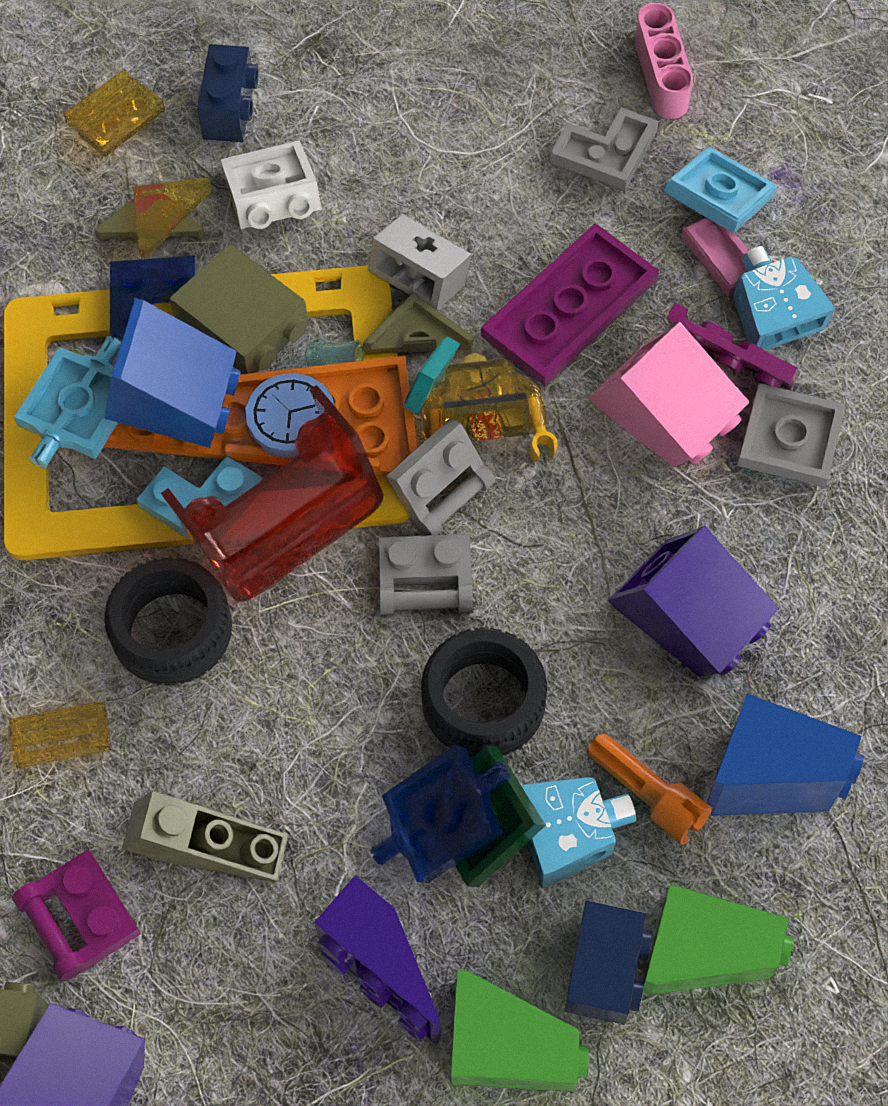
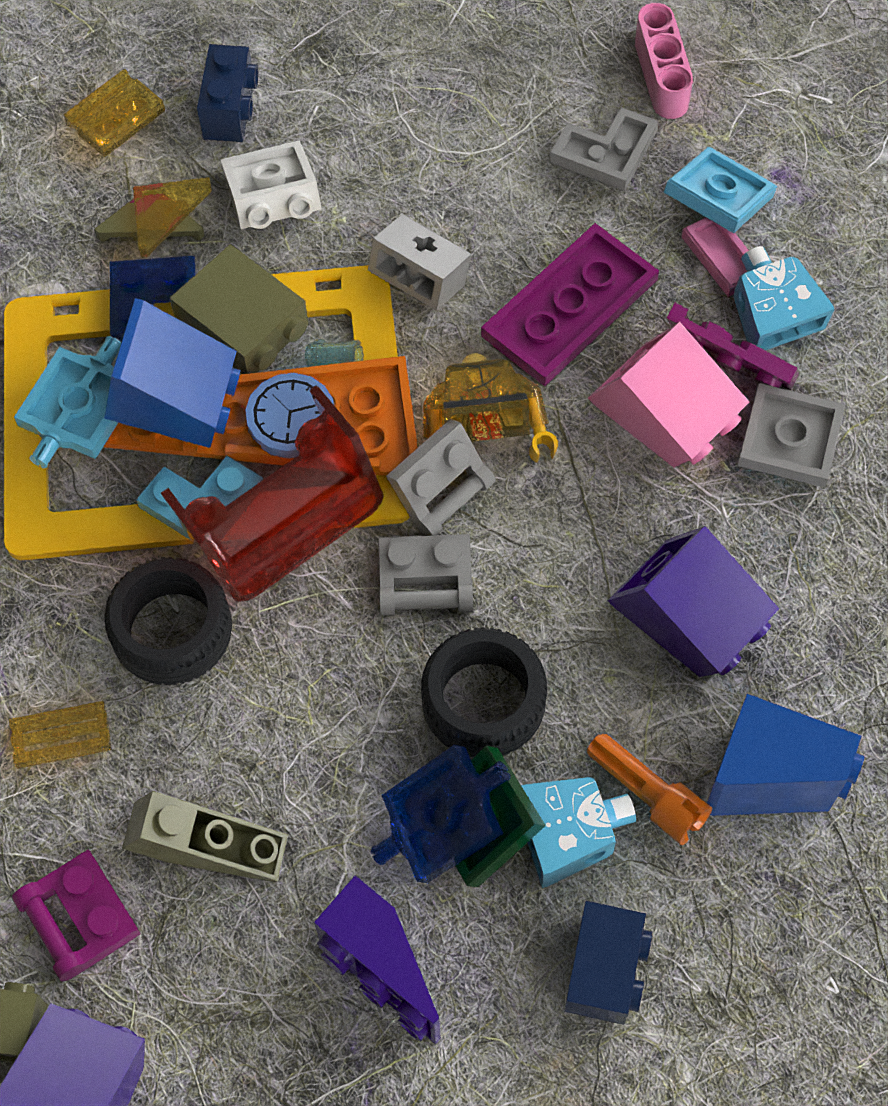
(415, 328): olive tile -> none
(430, 374): teal tile -> none
(511, 1042): bright green slope -> none
(713, 943): bright green slope -> none

